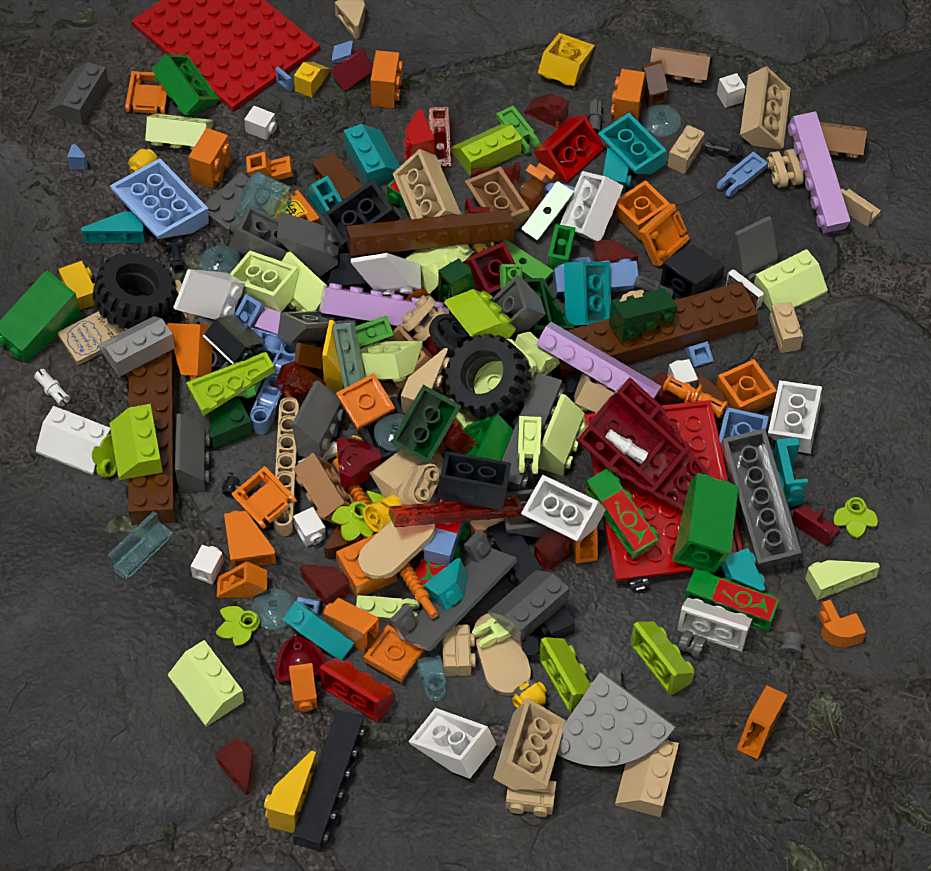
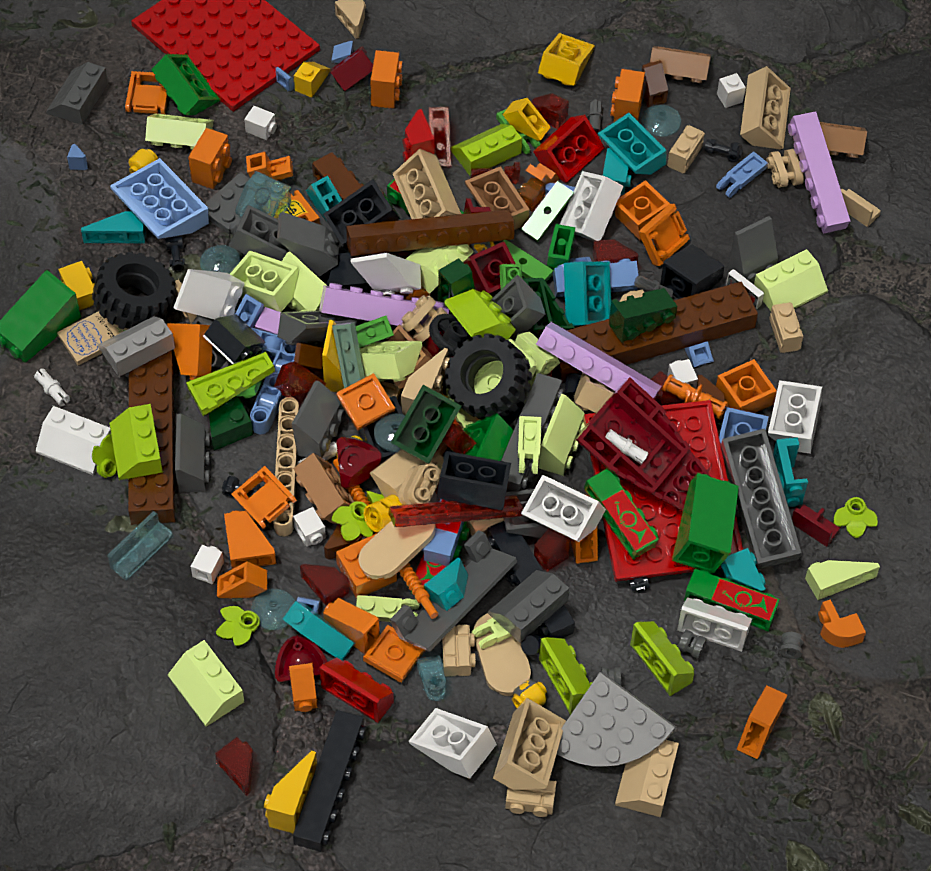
(370, 153): teal slope -> none
(526, 119): none -> yellow slope

